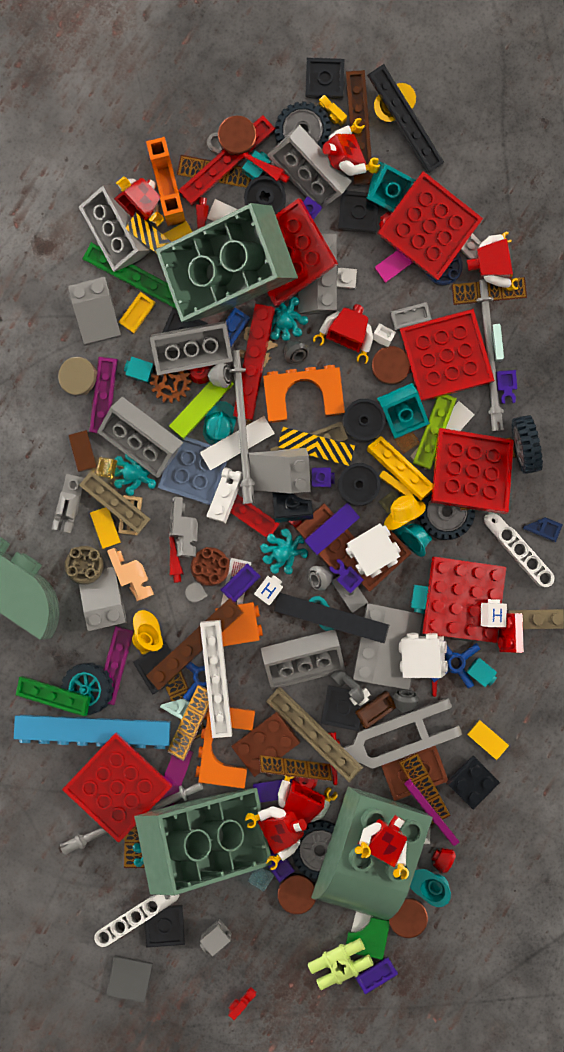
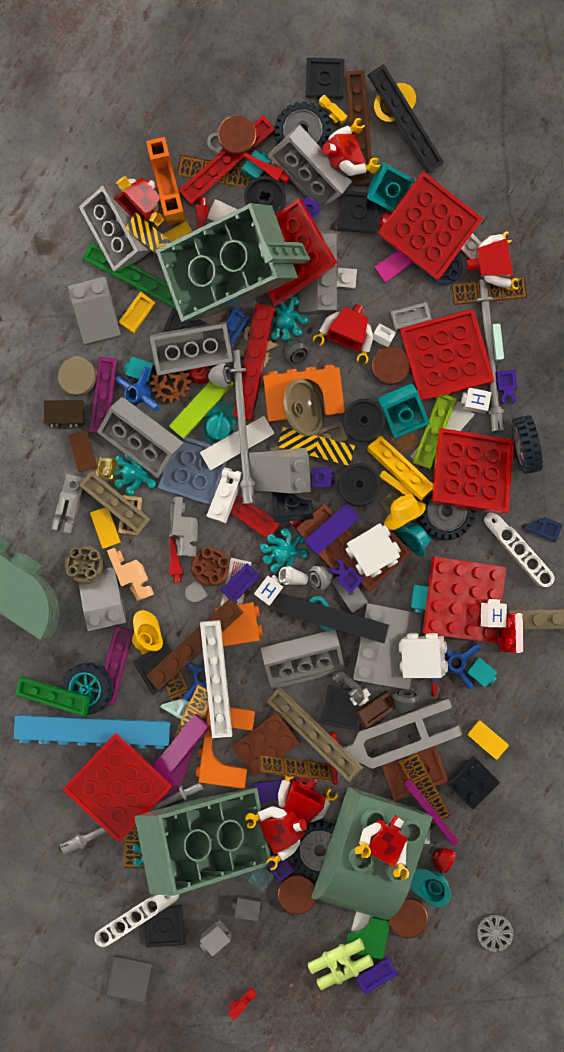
(64, 413): none -> dark brown brick
(138, 392): none -> blue bar
(181, 746): none -> magenta tile
(246, 907): none -> flat silver brick
(283, 252): none -> sand green plate
(291, 576): none -> white cone
(303, 407): none -> dark tan dish
(476, 400): none -> white brick
(495, 933): none -> light grey wheel

